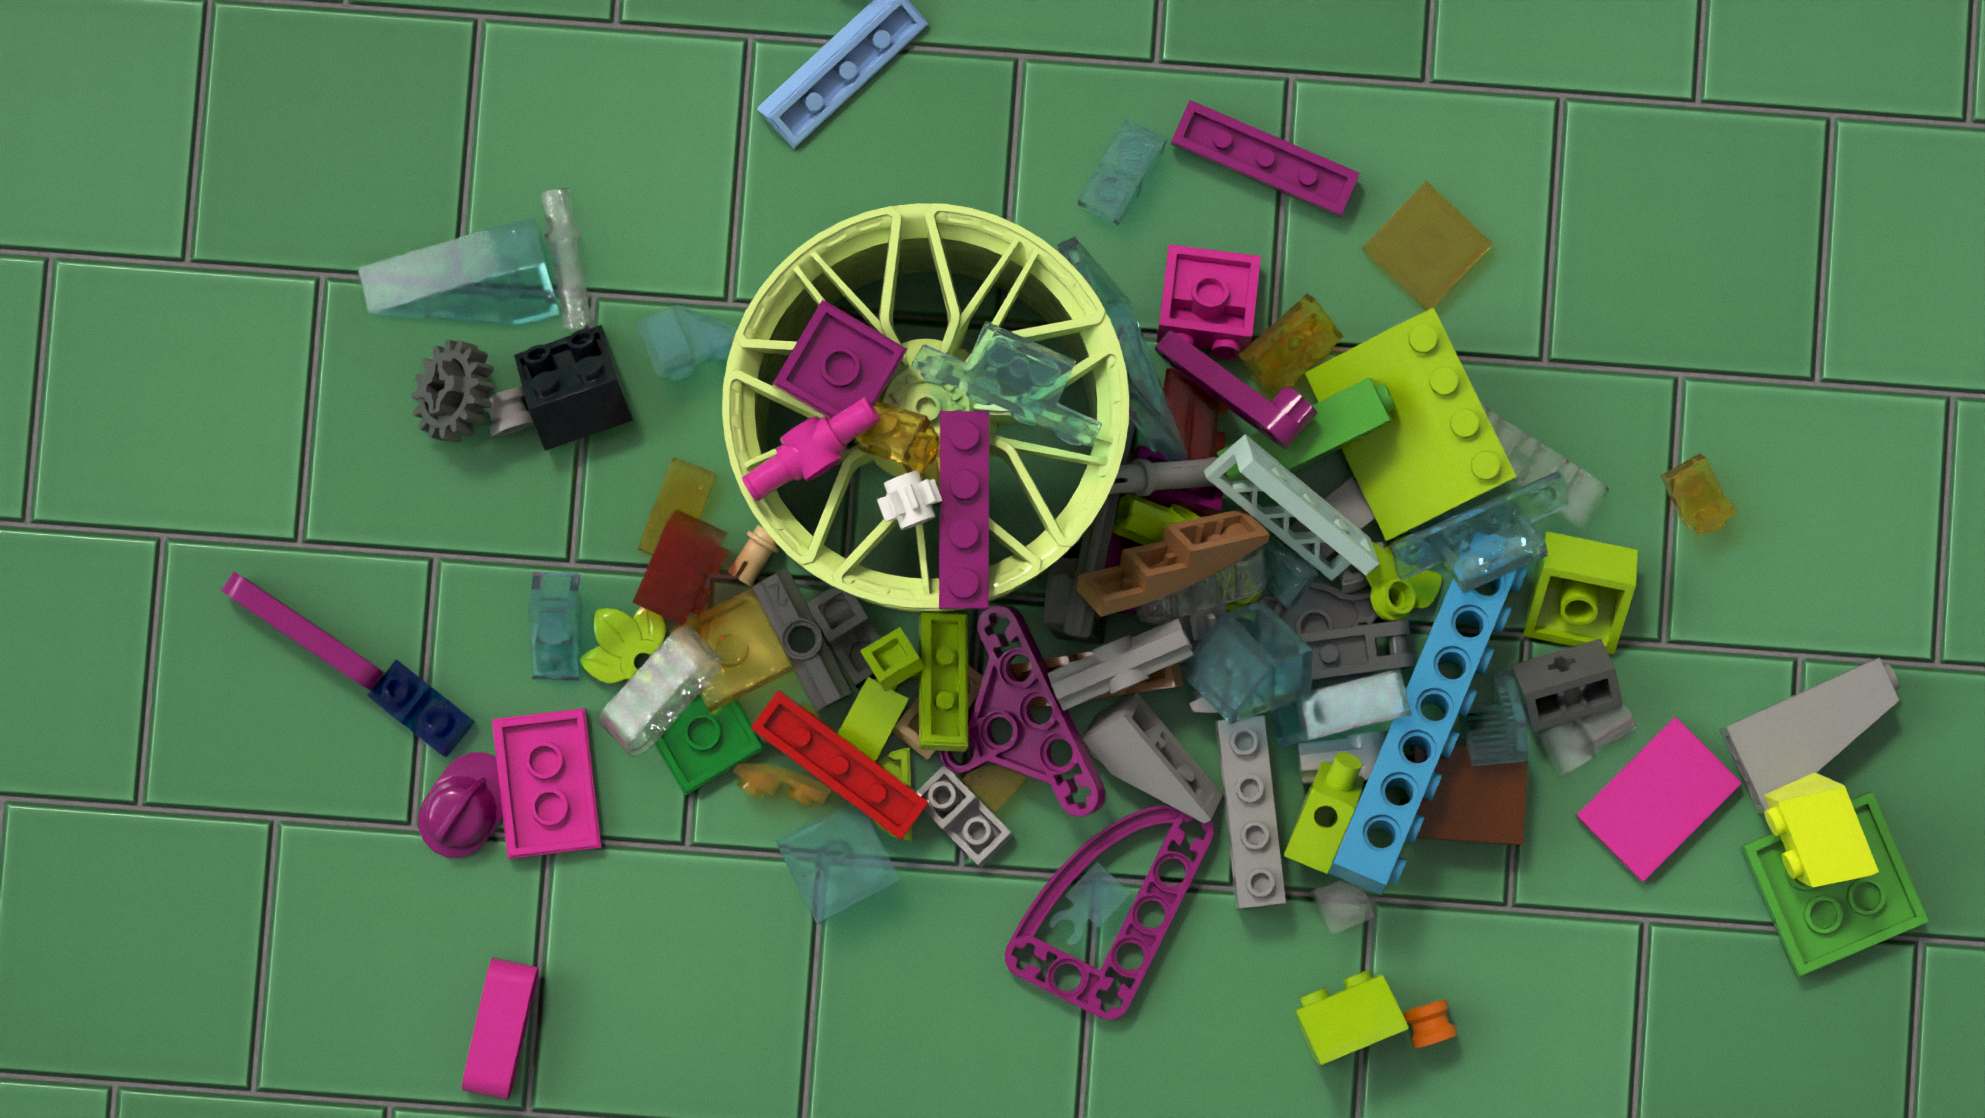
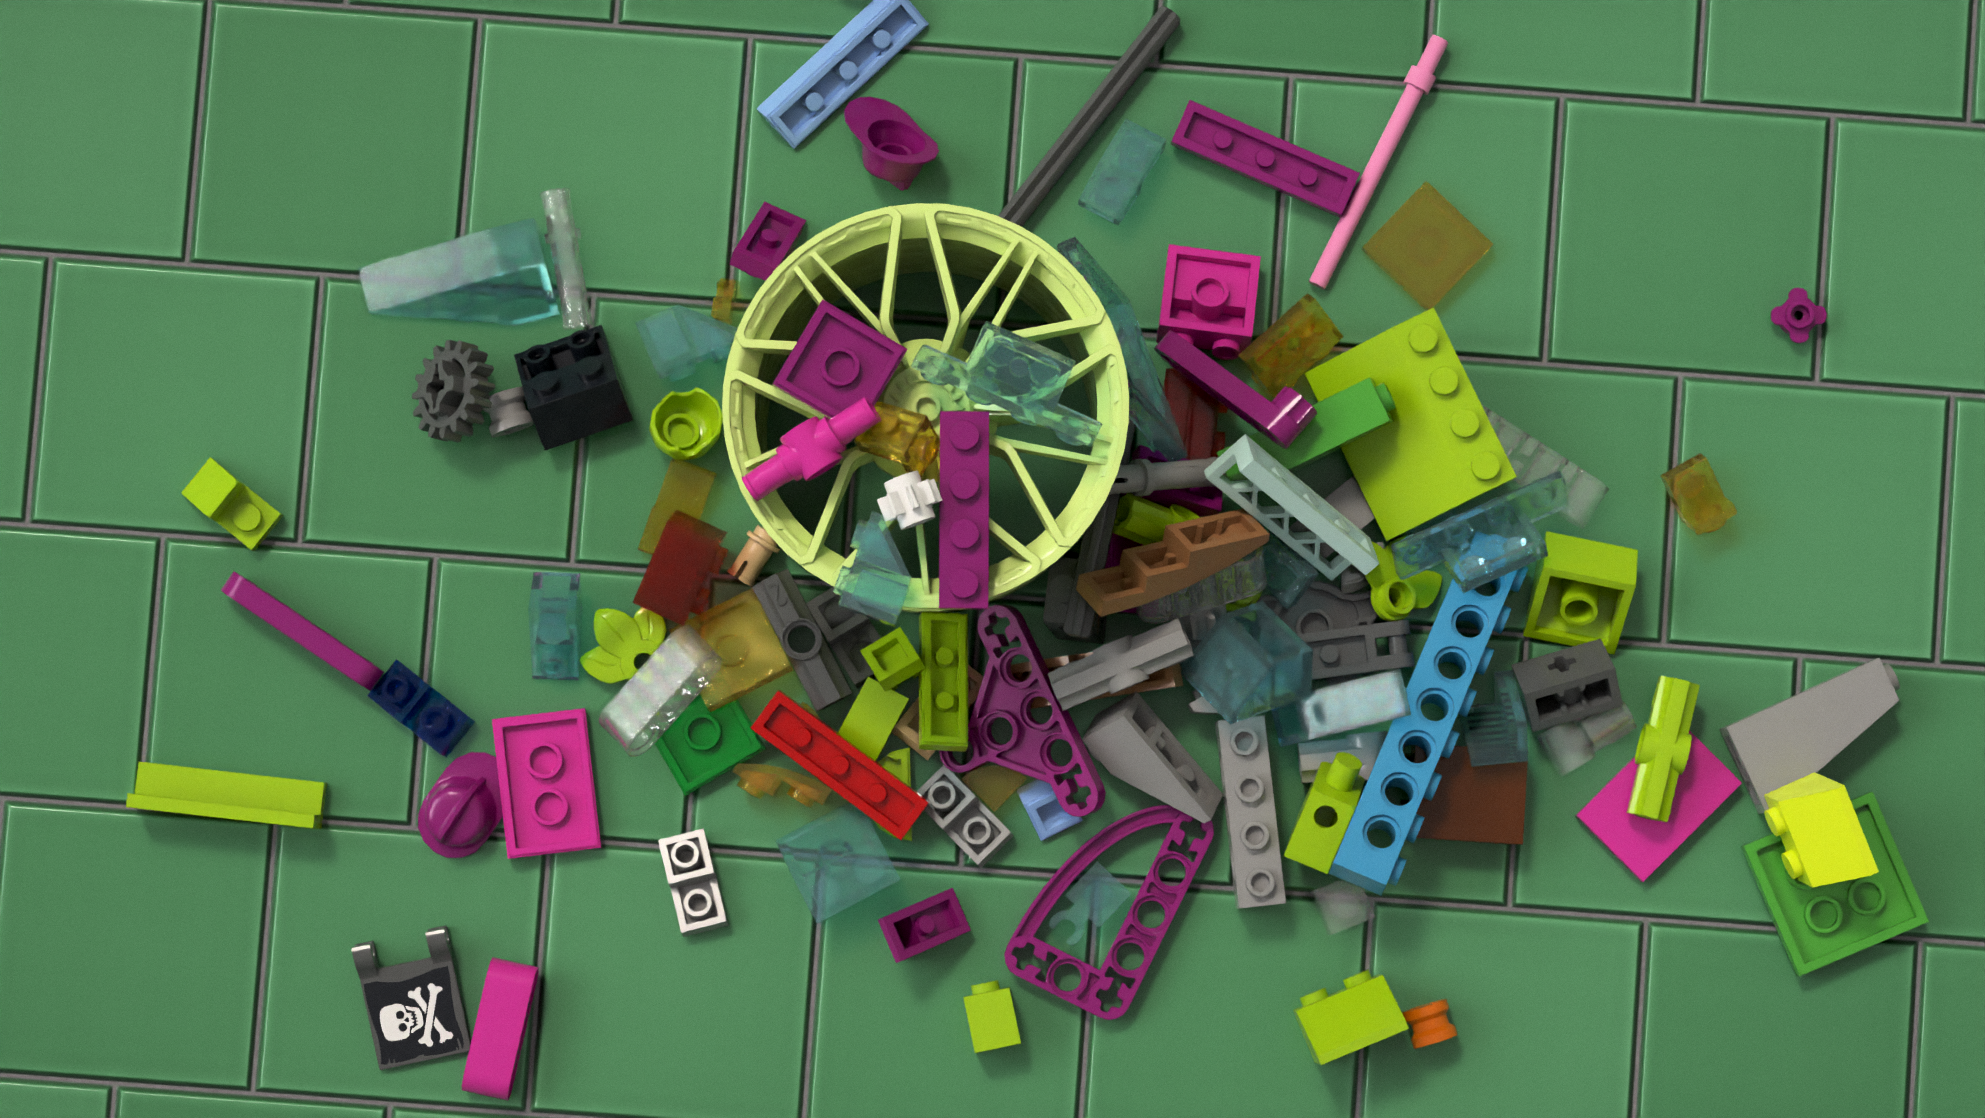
(228, 795): none -> lime fence
(231, 504): none -> lime slope
(413, 1004): none -> flag
(686, 424): none -> lime hair
(693, 882): none -> light grey slope
(724, 301): none -> clear yellow tile
(767, 241): none -> magenta slope
(878, 576): none -> clear light blue slope
(891, 140): none -> magenta piece
(924, 925): none -> magenta slope
(991, 1017): none -> lime brick
(1045, 809): none -> light blue slope
(1091, 116): none -> dark grey axle
(1417, 82): none -> bright pink bar
(1663, 748): none -> lime piece
(1784, 315): none -> magenta plate

